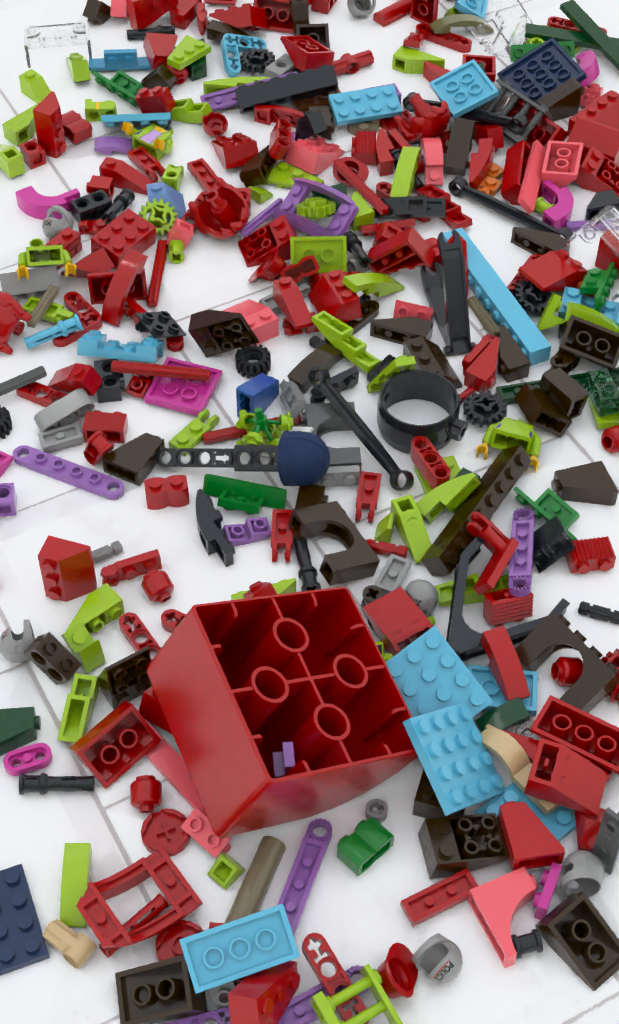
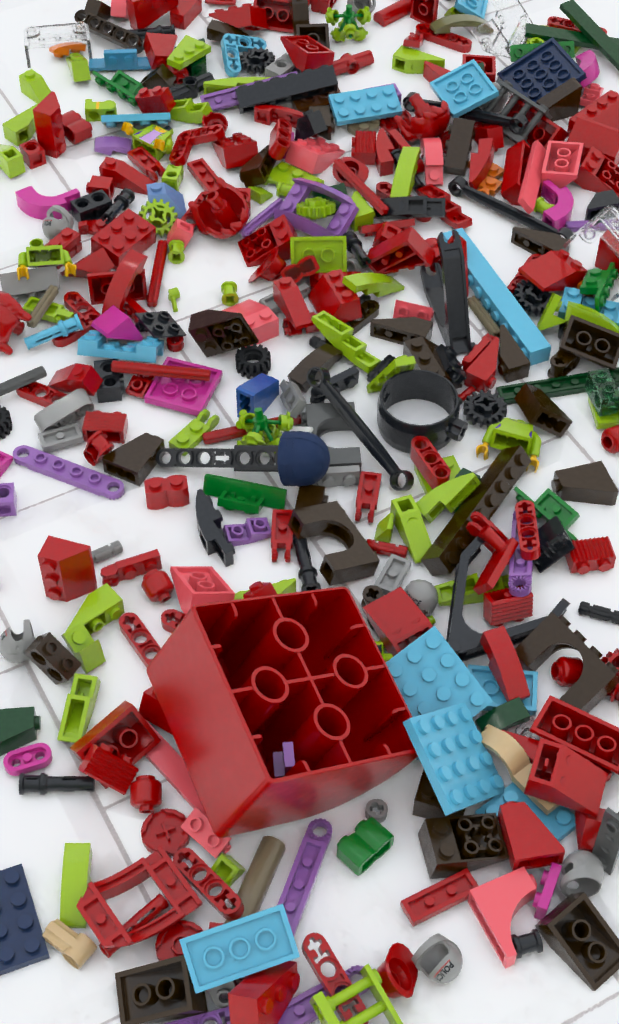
(63, 48): none -> orange slope
(108, 768): none -> red brick
(116, 33): none -> dark brown beam
(116, 325): none -> dark pink slope
(126, 678): dark brown slope -> none
(173, 295): none -> lime hand
(190, 87): none -> black piece
(193, 137): none -> red beam
(199, 586): none -> coral slope
(202, 19): red slope -> none
(210, 881): none -> red beam
(229, 295): none -> lime bush
(283, 189): none -> lime bush
(348, 25): none -> lime plant
(451, 364): none -> black hinge
(527, 529): none -> red beam
(564, 392): dark brown slope -> none

